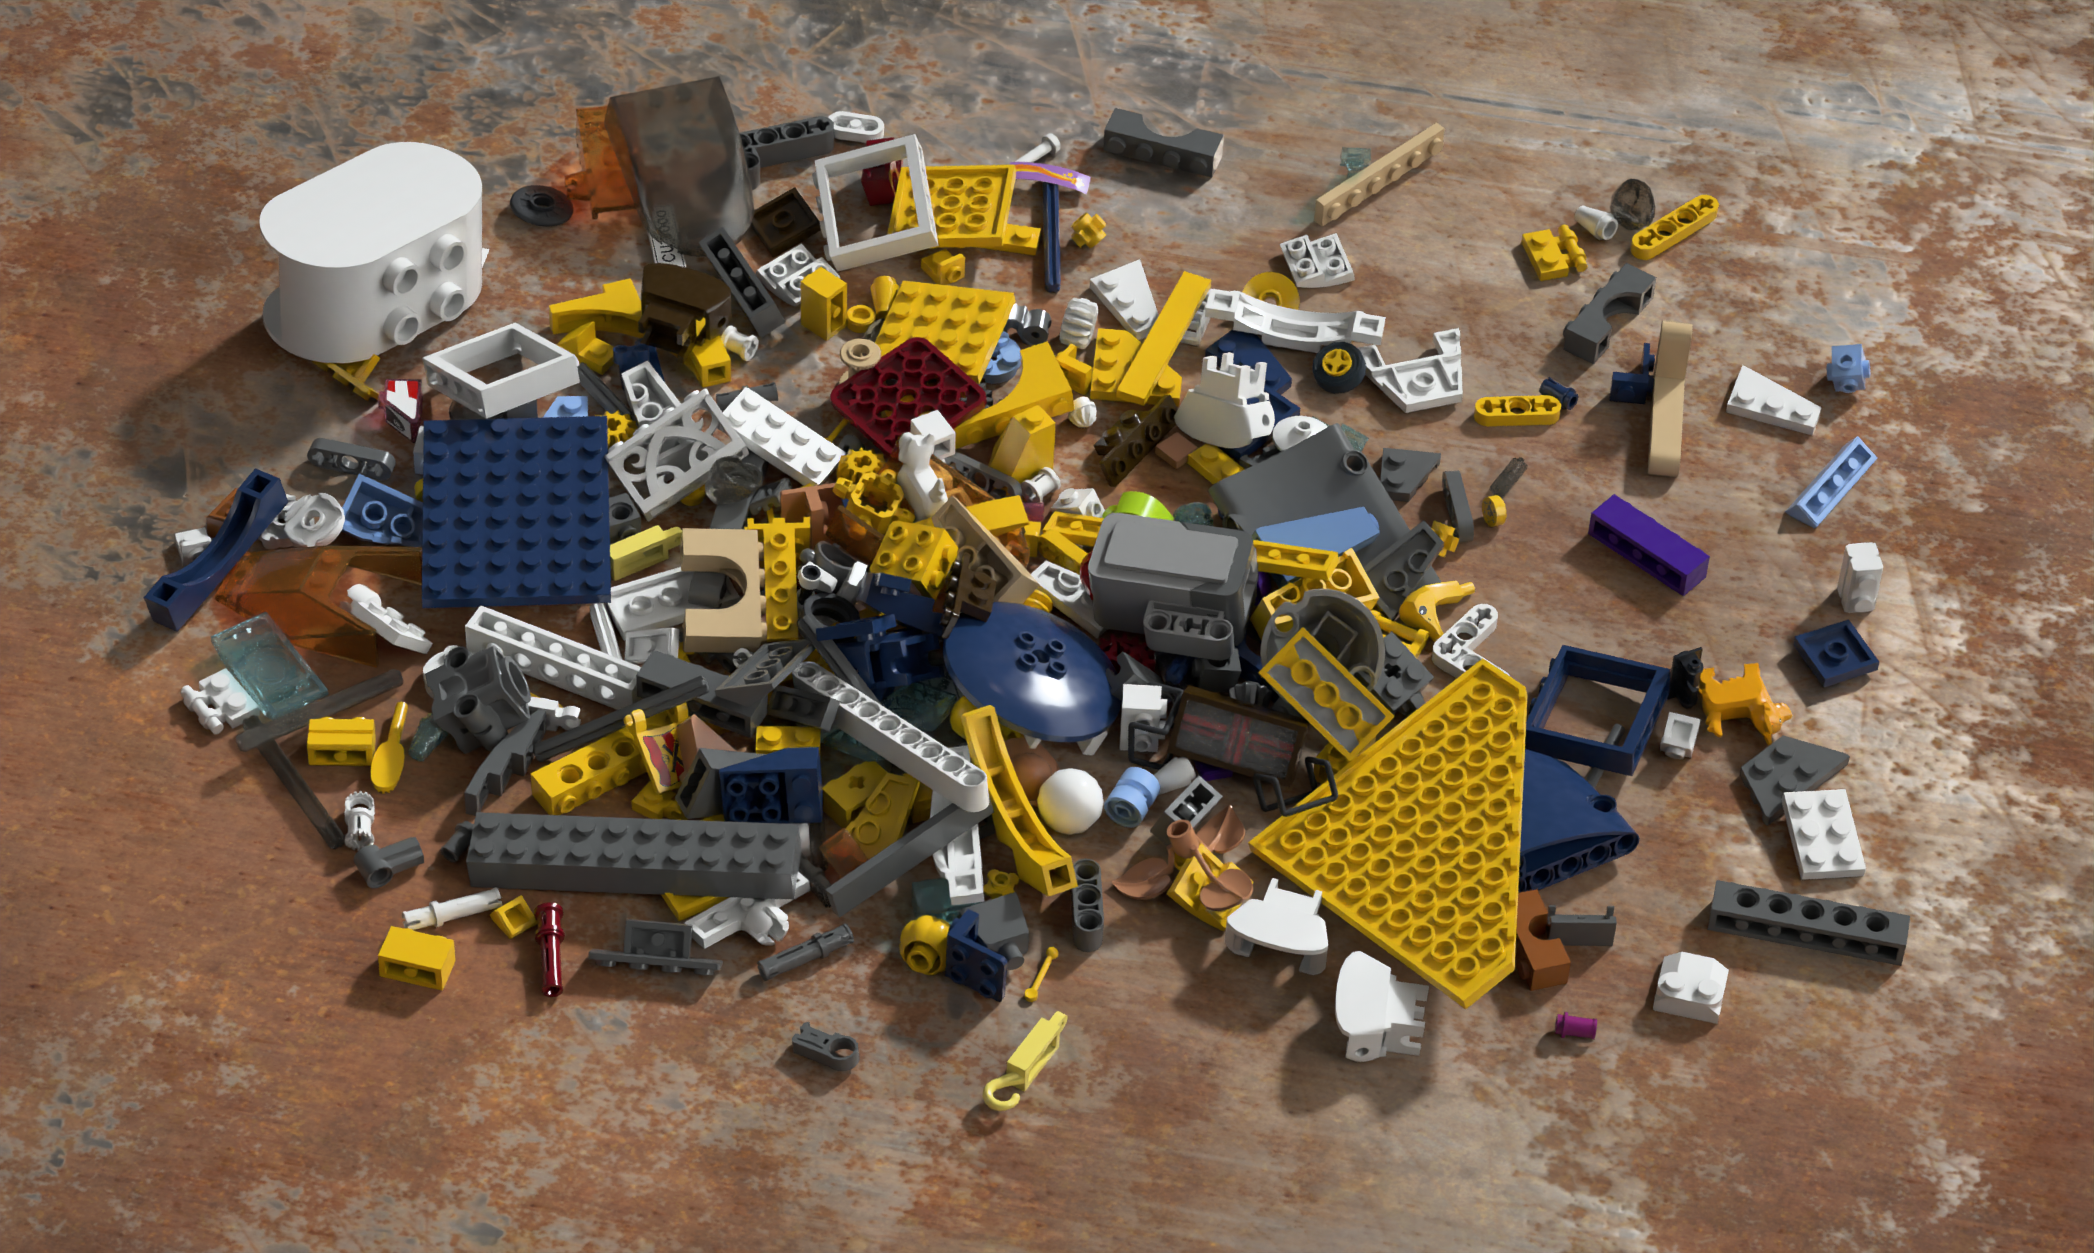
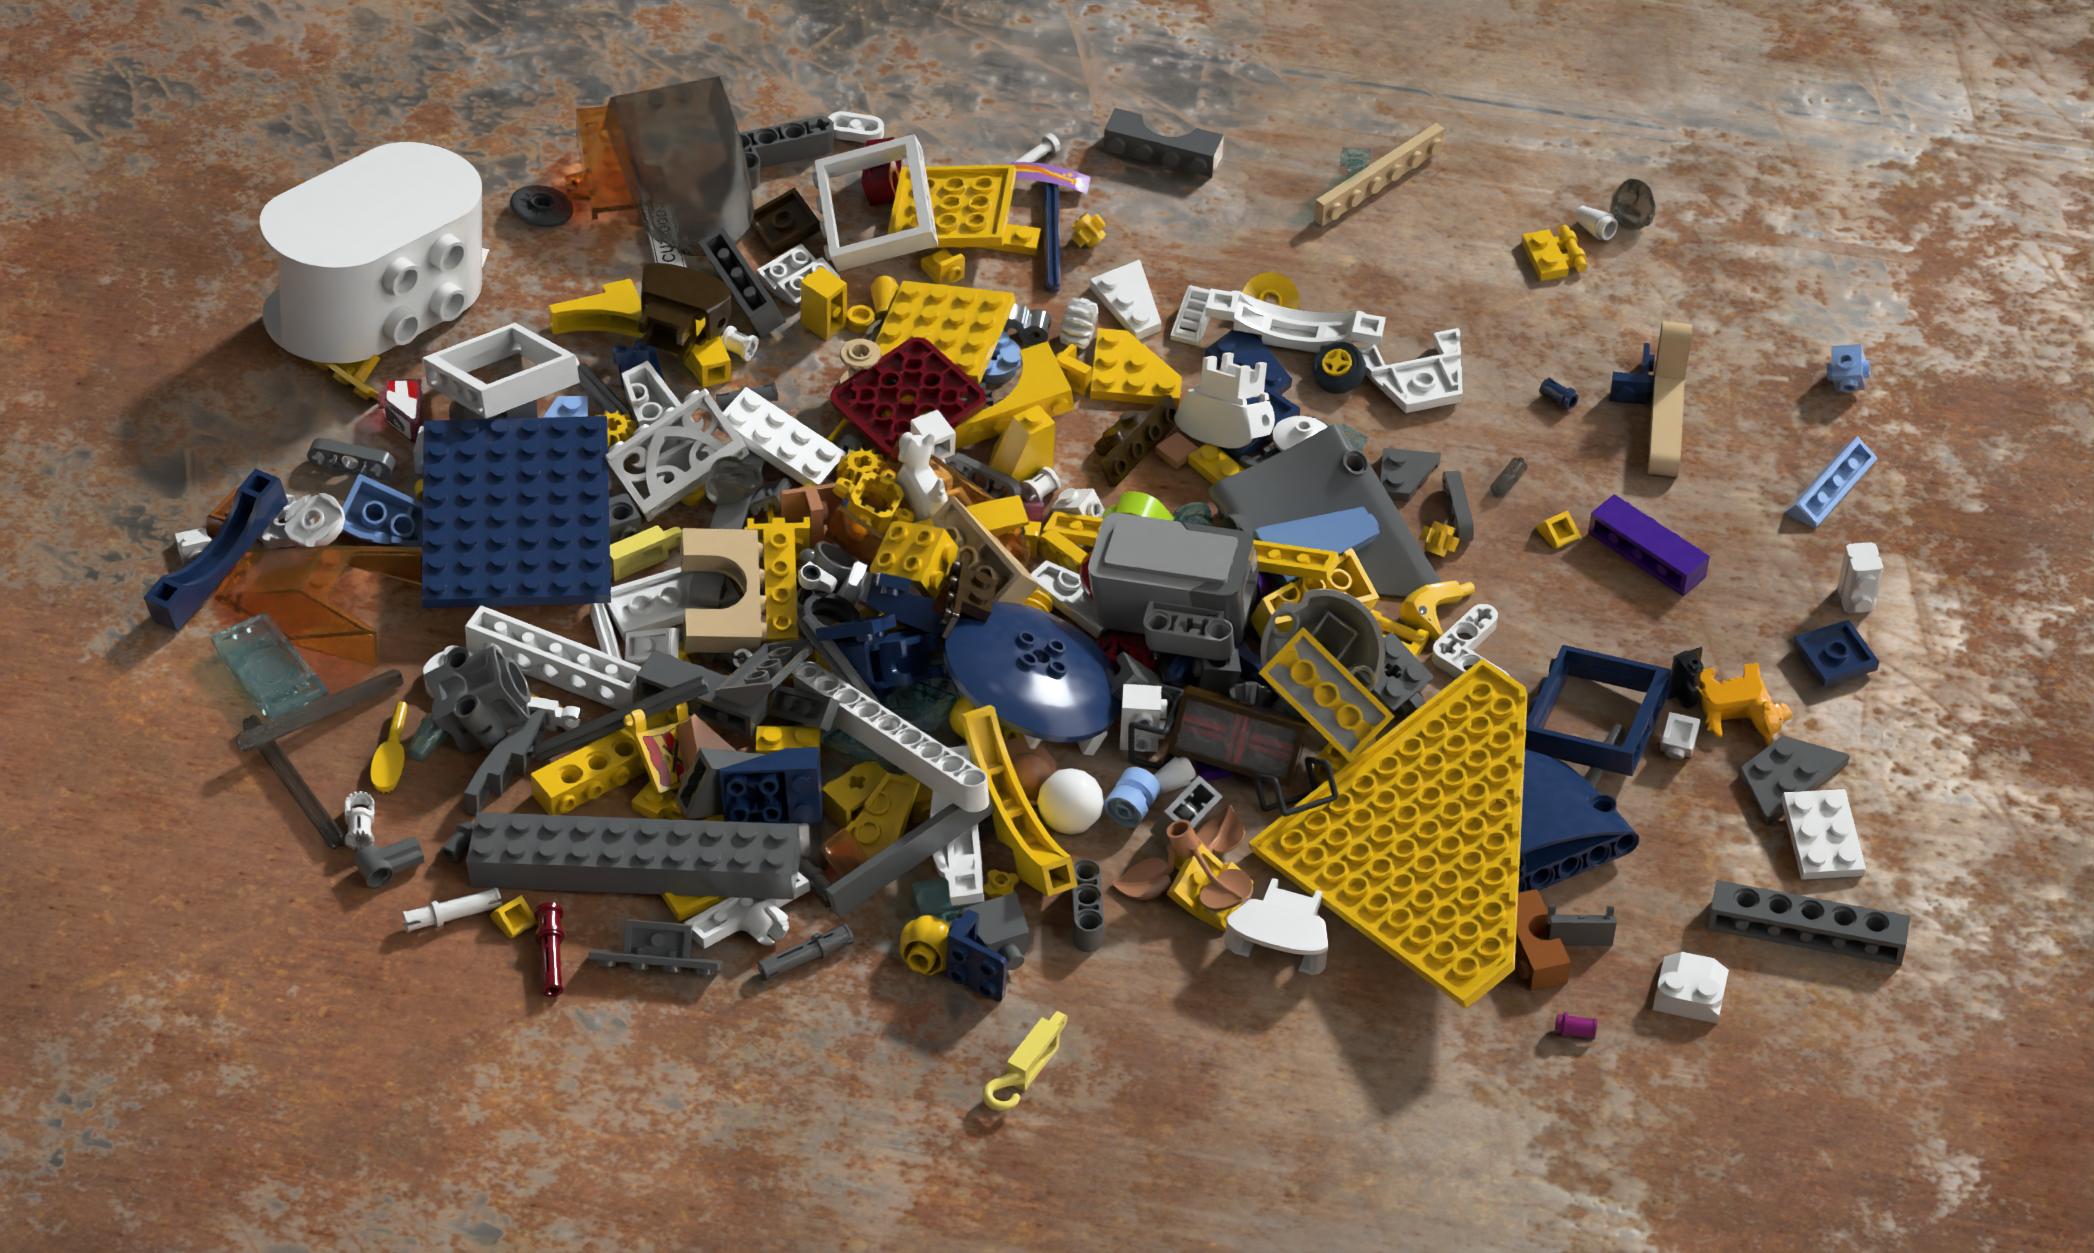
(227, 697): white plate -> none
(341, 741): yellow brick -> none
(388, 622): white plate -> none
(416, 958): yellow brick -> none
(588, 348): yellow slope -> none
(822, 1047): dark grey piece -> none
(1031, 993): yellow hinge -> none
(1084, 412): white plate -> none
(1163, 338): yellow tile -> none
(1317, 262): white slope -> none
(1377, 1009): white piece -> none
(1402, 567): dark grey wing -> none
(1494, 510): yellow tile -> none
(1508, 418): yellow beam -> none
(1559, 530): none -> yellow slope
(1625, 292): dark grey arch -> none
(1670, 223): yellow beam -> none
(1771, 403): white wing -> none

